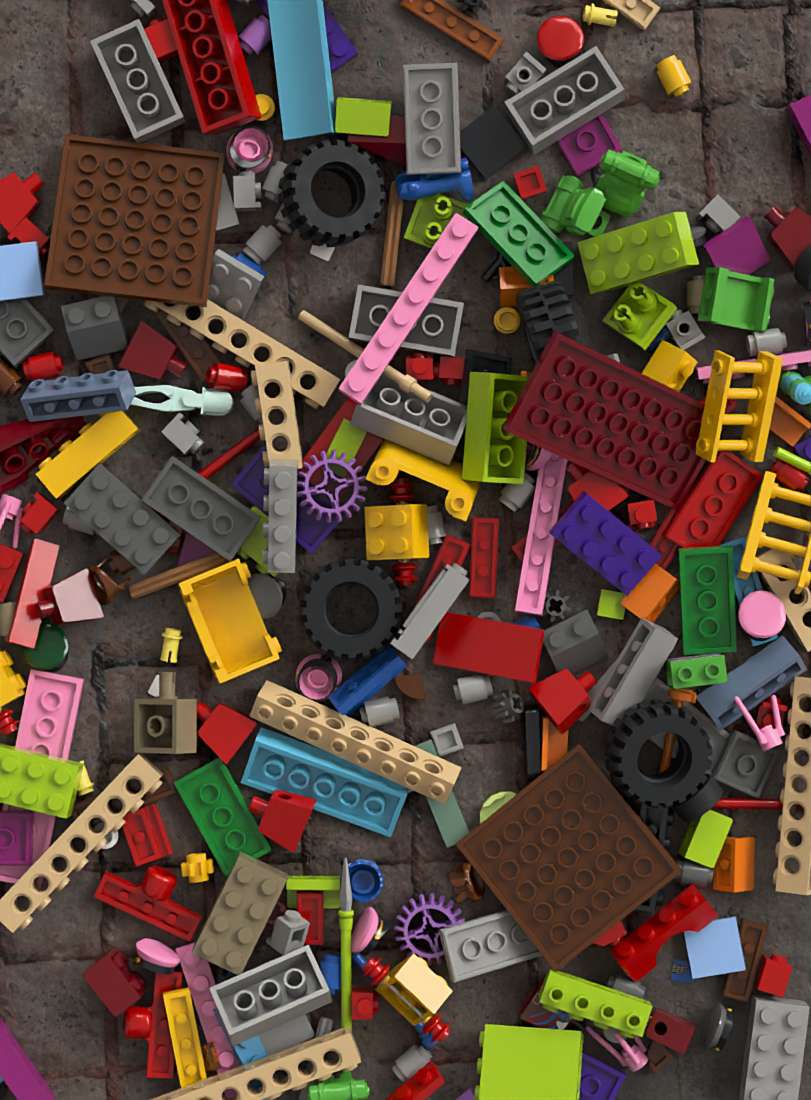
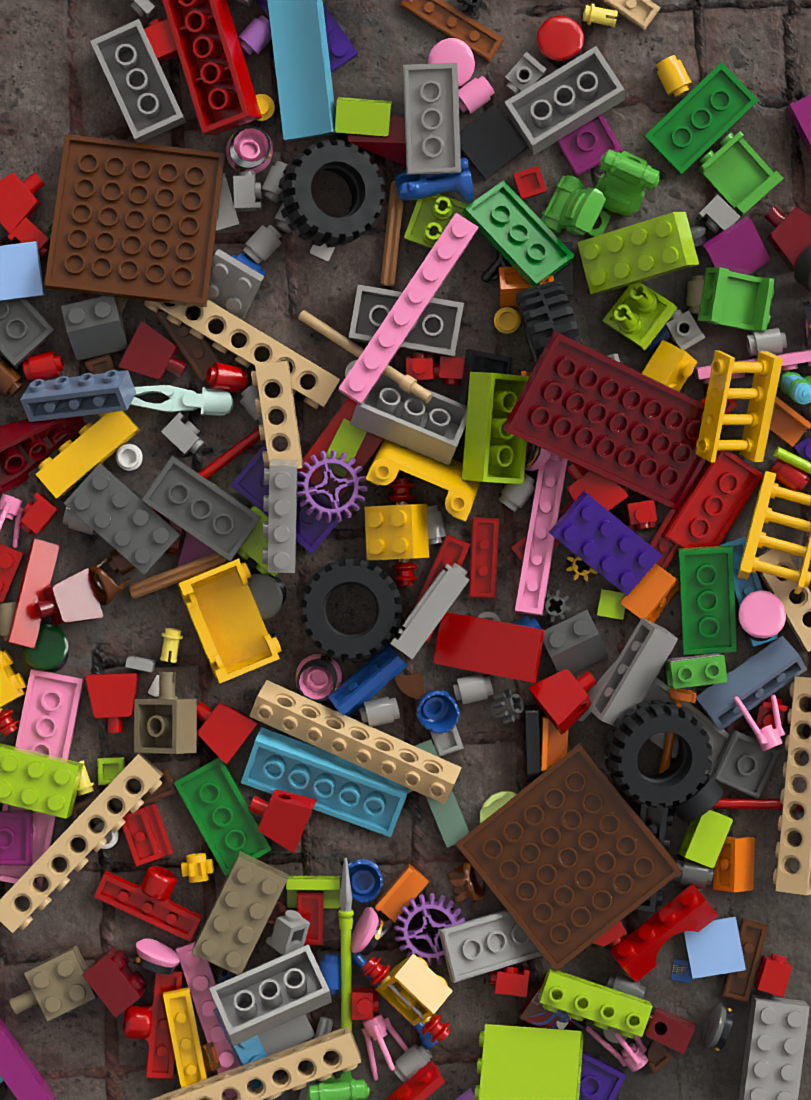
(56, 985): none -> dark tan brick
(109, 769): none -> lime tile
(113, 697): none -> red torso
(129, 457): none -> white plate
(140, 663): none -> light grey tile
(377, 1030): none -> bright pink plant
(404, 887): none -> orange panel
(437, 711): none -> blue hair
(454, 51): none -> bright pink piece
(474, 95): none -> bright pink brick
(510, 980): none -> red brick
(574, 567): none -> yellow gear
(701, 118): none -> green plate
(738, 173): none -> bright green panel

